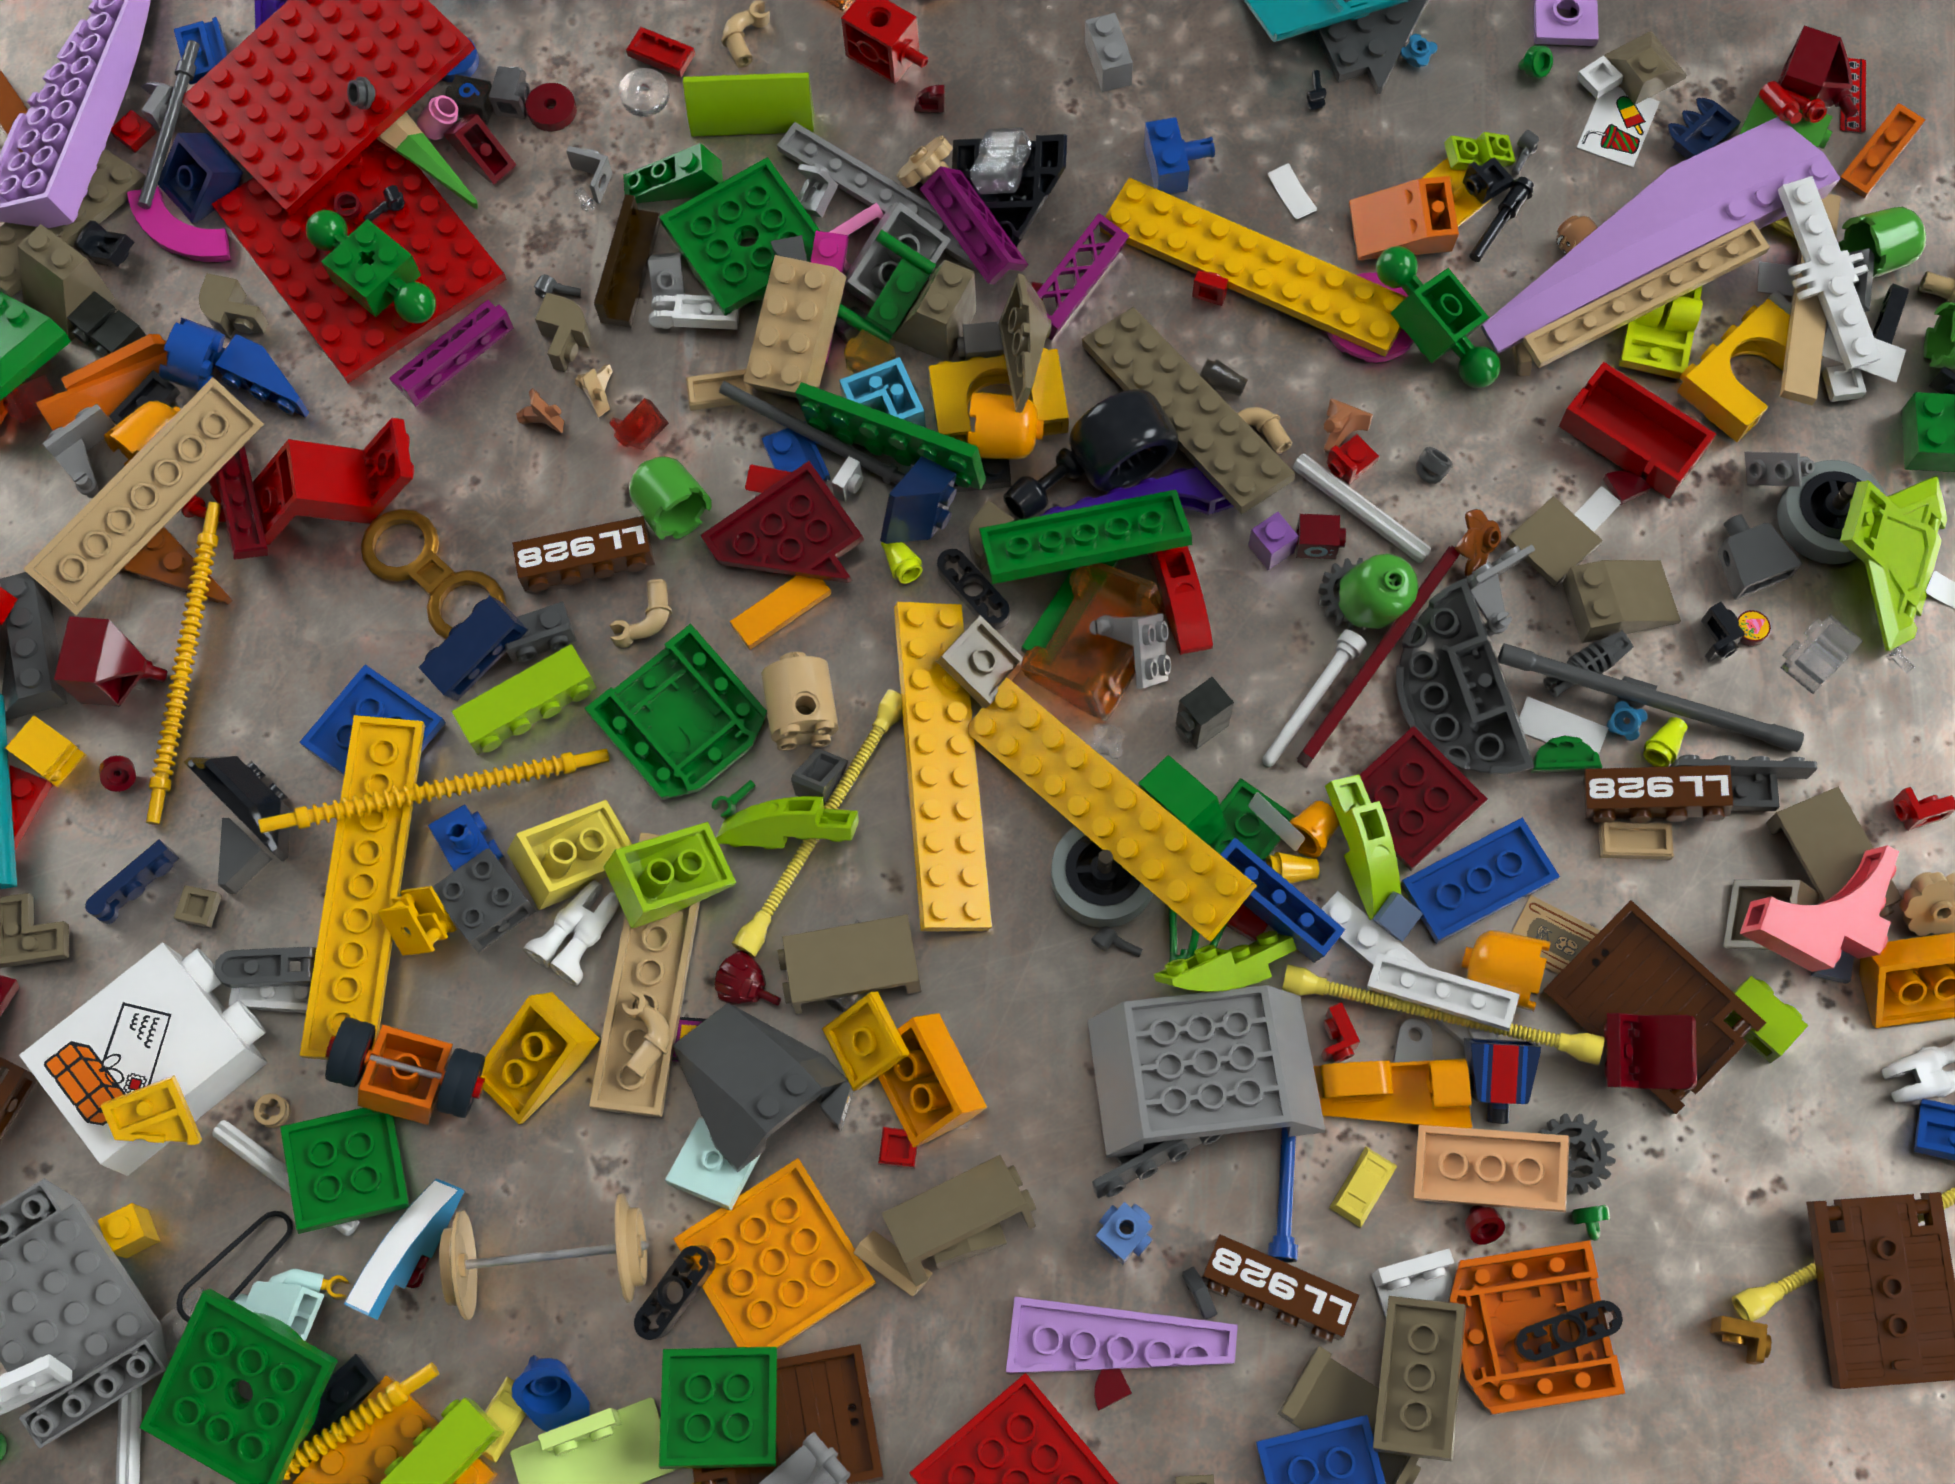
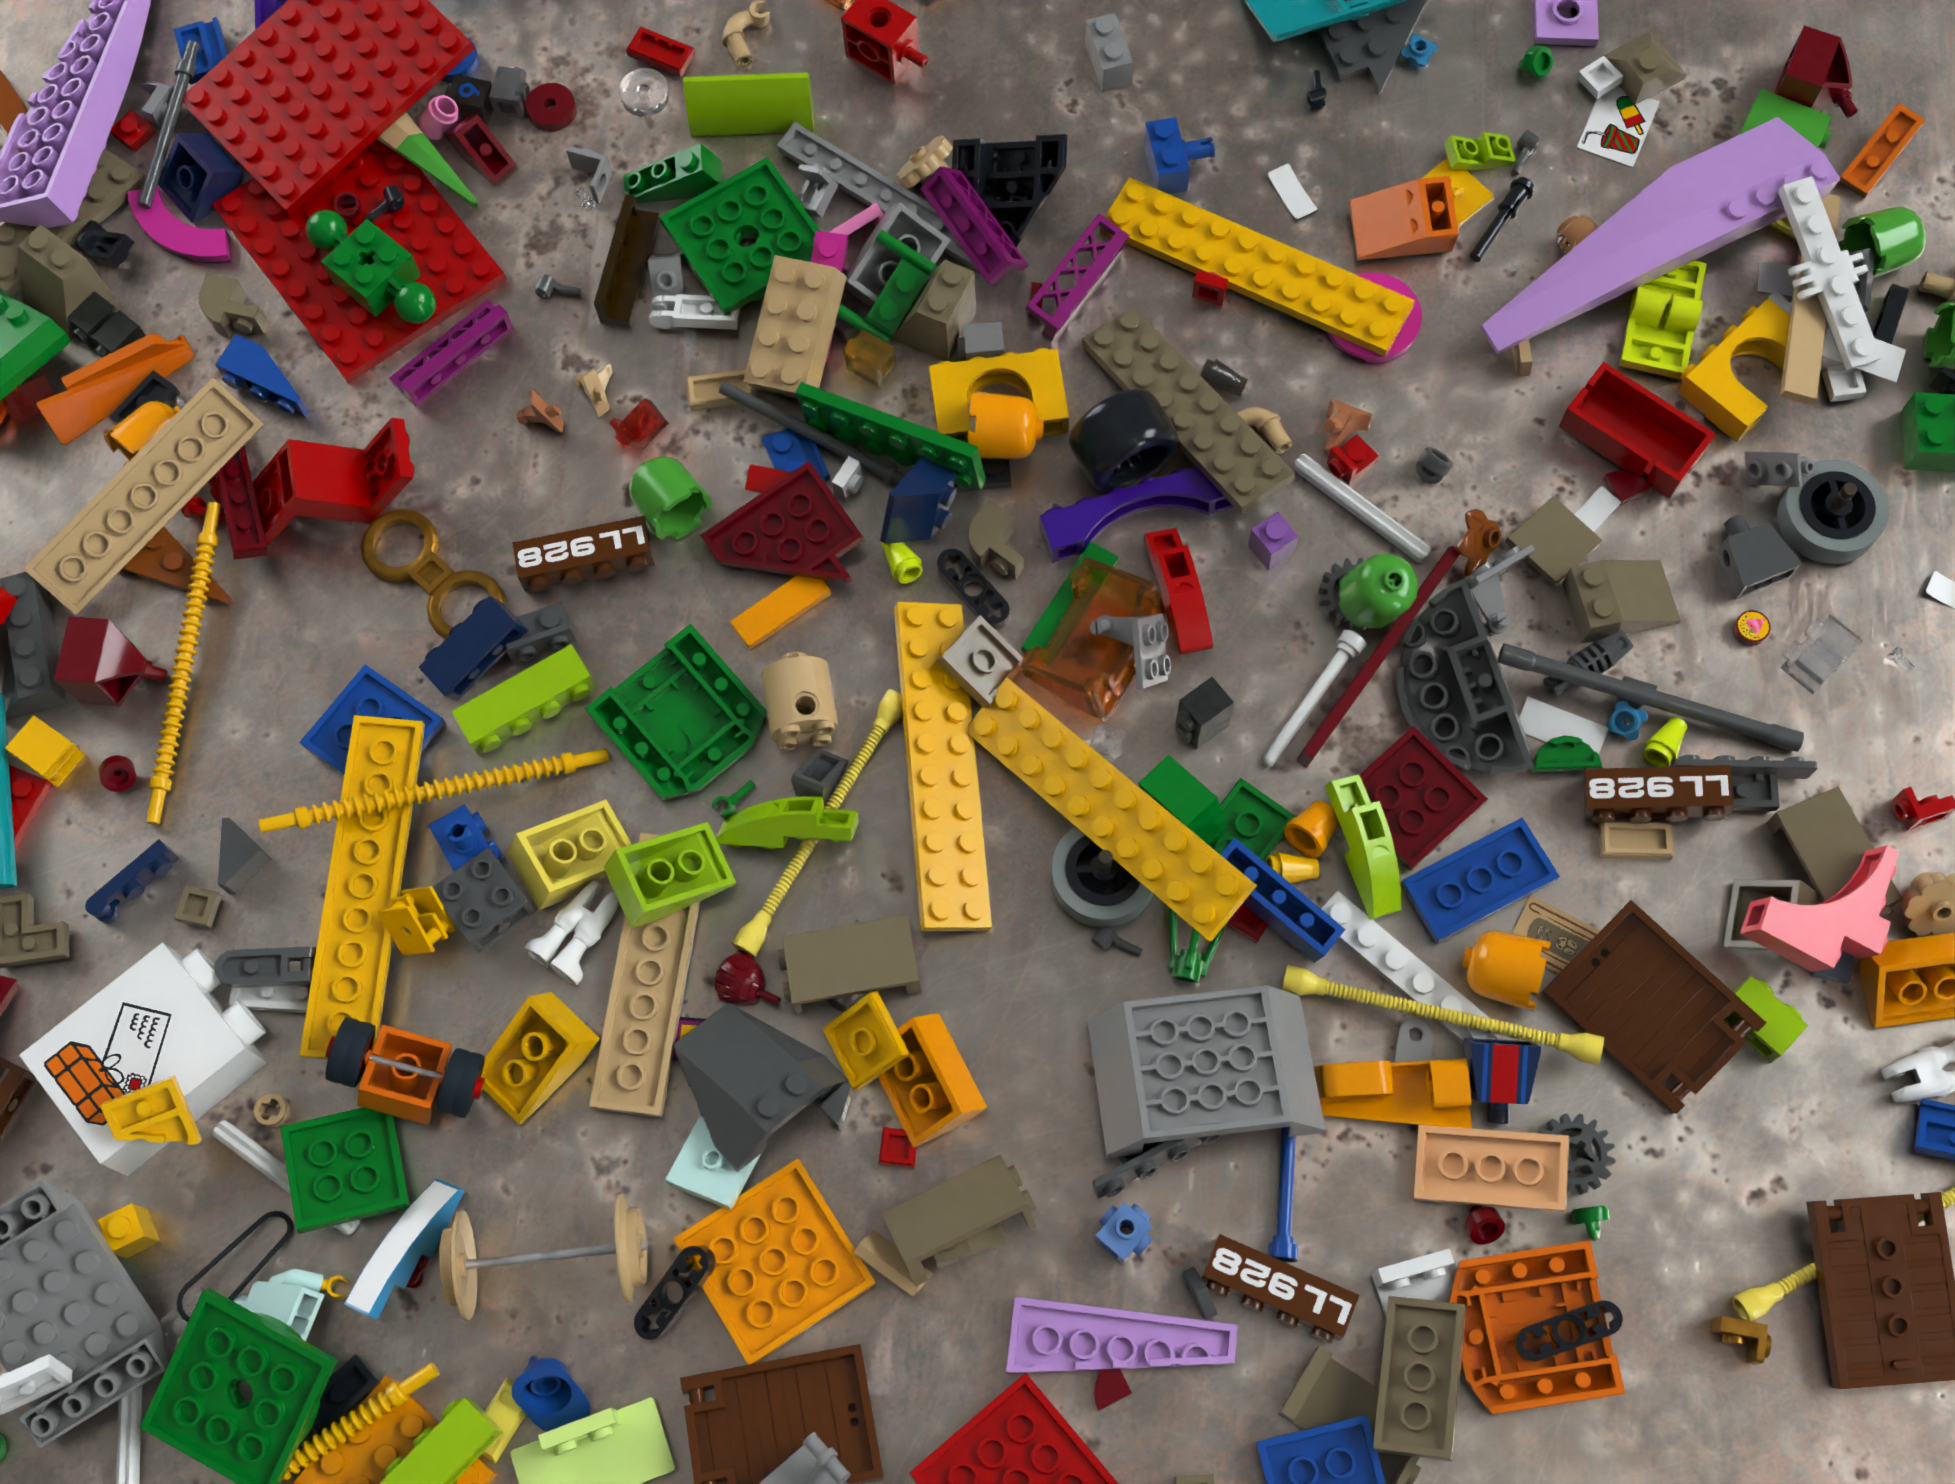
(72, 442): light grey plate -> none
(191, 354): blue brick -> none
(245, 795): black wedge -> none
(361, 93): dark grey plate -> none
(567, 325): dark tan brick -> none
(655, 619): tan piece -> none
(656, 1039): tan piece -> none
(718, 1408): green plate -> none
(790, 248): dark grey tile -> none
(886, 390): medium azure brick -> none
(931, 99): dark red tile -> none
(1001, 160): clear brick -> none
(1023, 336): dark tan wedge -> none
(1029, 496): black piece -> none
(1085, 536): green plate -> none
(1227, 969): lime slope -> none
(1276, 821): white sticker -> none
(1319, 536): dark red brick -> none
(1339, 1027): red bracket -> none
(1363, 1187): light yellow tile -> none
(1397, 916): sand blue tile -> none
(1439, 316): green brick -> none
(1443, 991): white plate -> none
(1487, 180): black bracket -> none
(1645, 294): tan plate -> none
(1651, 1051): dark red bracket -> none
(1703, 129): dark blue plate -> none
(1724, 629): black bracket -> none
(1786, 104): red plant -> none
(1857, 122): red sticker -> none
(1900, 549): lime plate -> none

